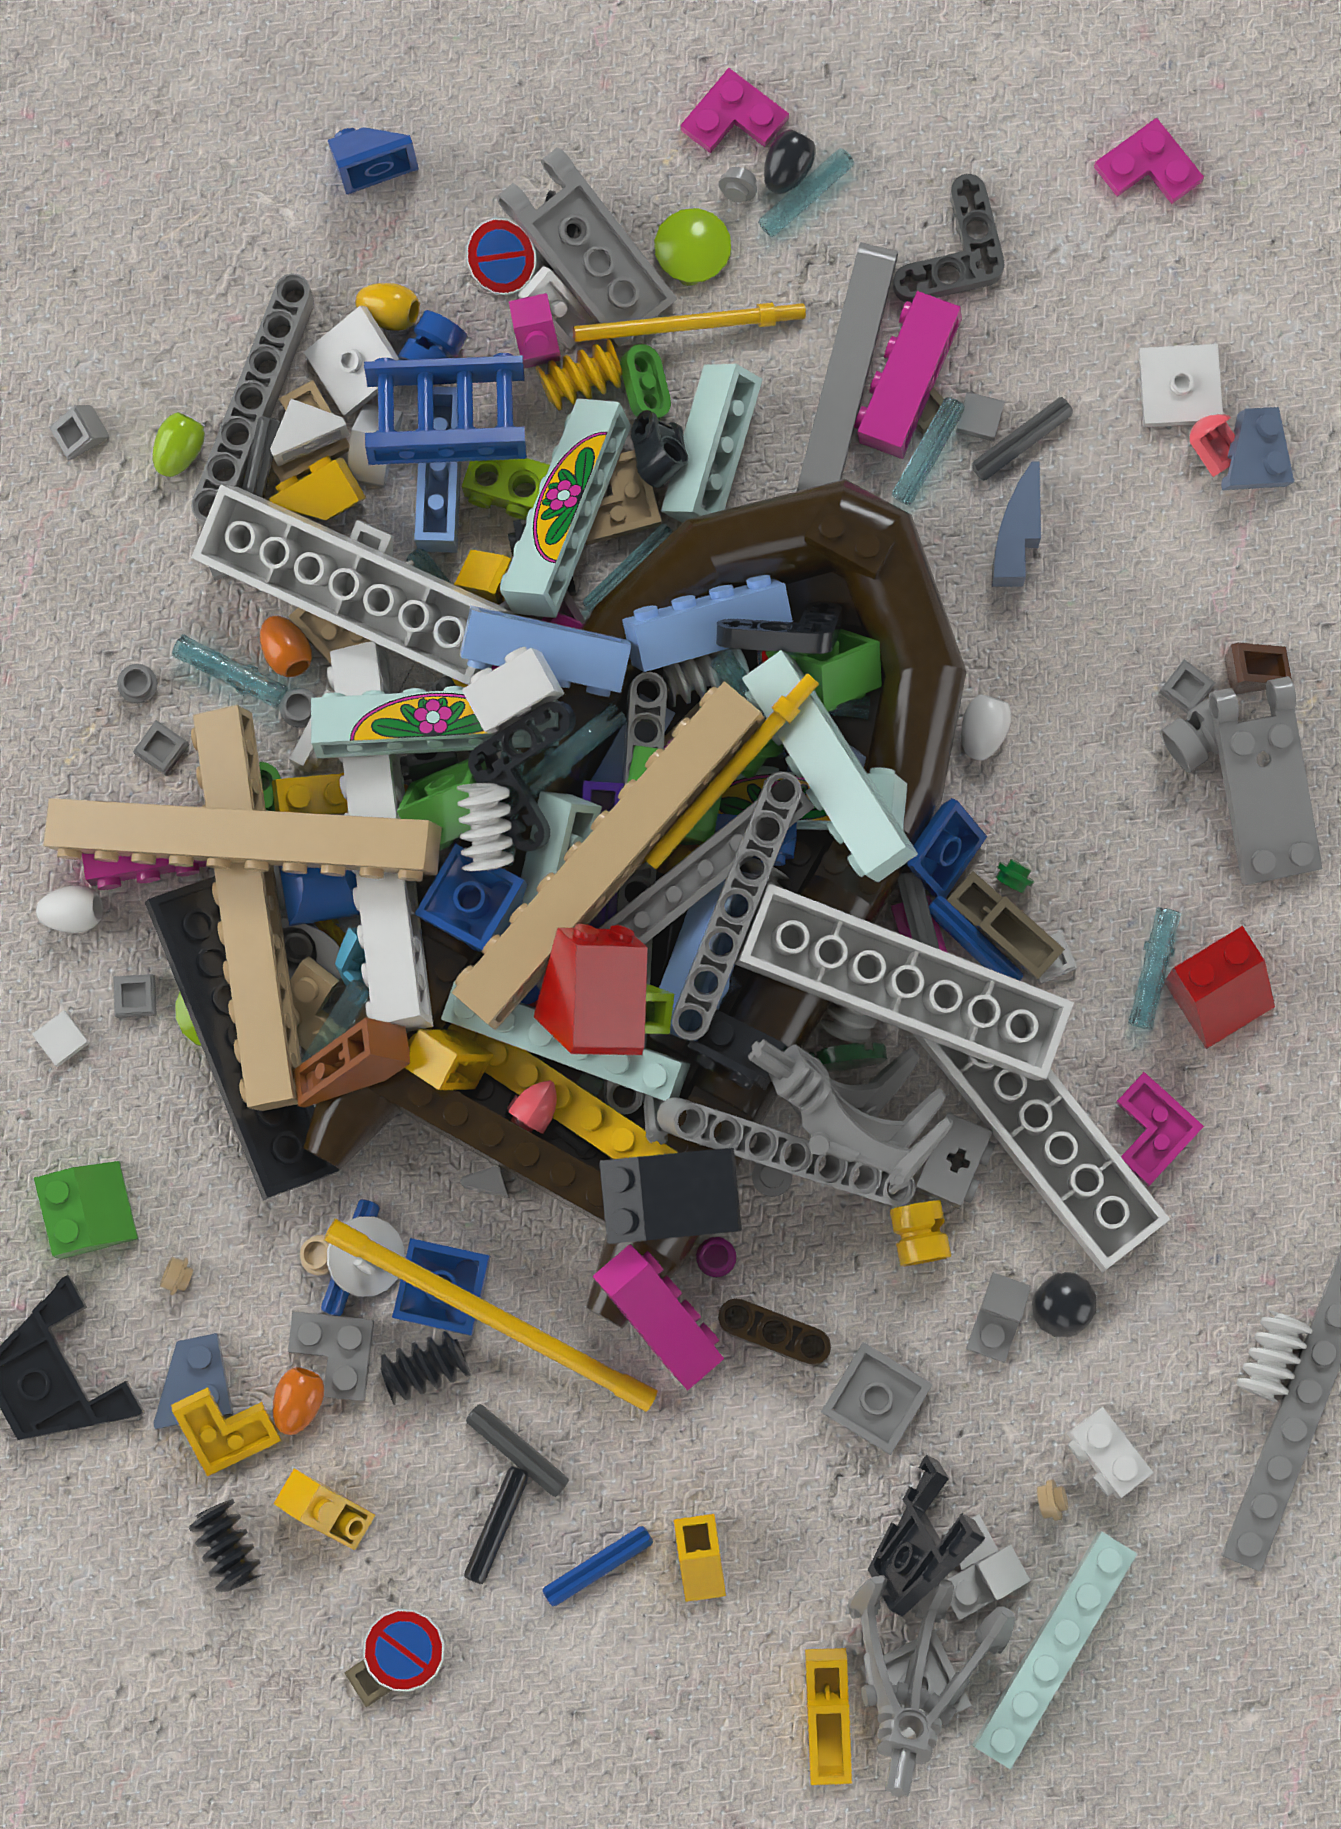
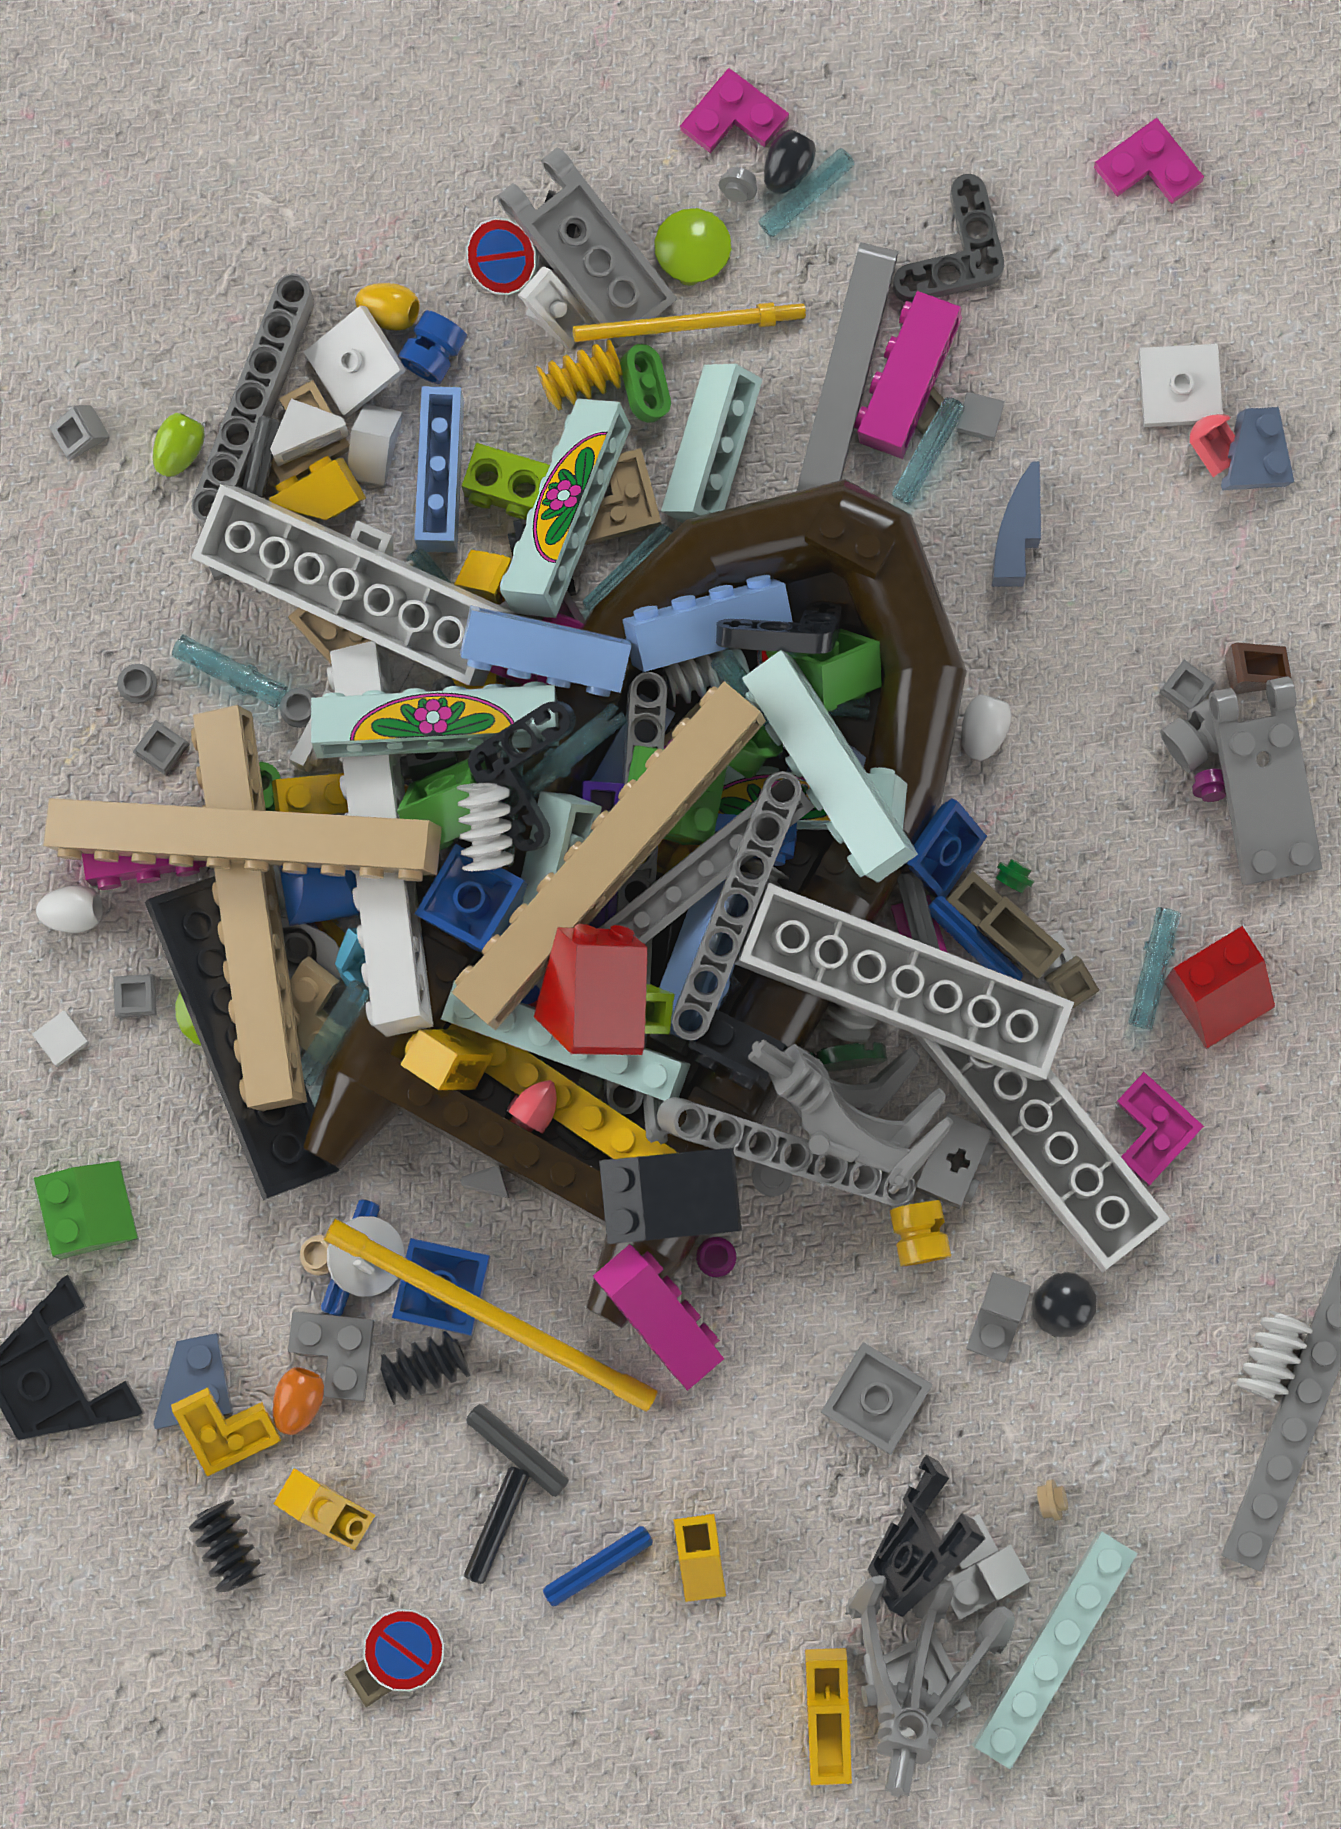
(176, 1275): tan plate -> none
(285, 646): orange animal -> none
(353, 1061): dark orange slope -> none
(371, 157): blue slope -> none
(448, 445): blue fence -> none
(512, 689): white brick -> none
(535, 330): dark pink slope -> none
(657, 448): black piece -> none
(759, 1317): dark brown beam -> none
(784, 711): yellow bar -> none
(1022, 438): dark grey axle -> none
(1072, 981): none -> dark tan tile
(1109, 1453): white brick -> none
(1209, 785): none -> magenta plate

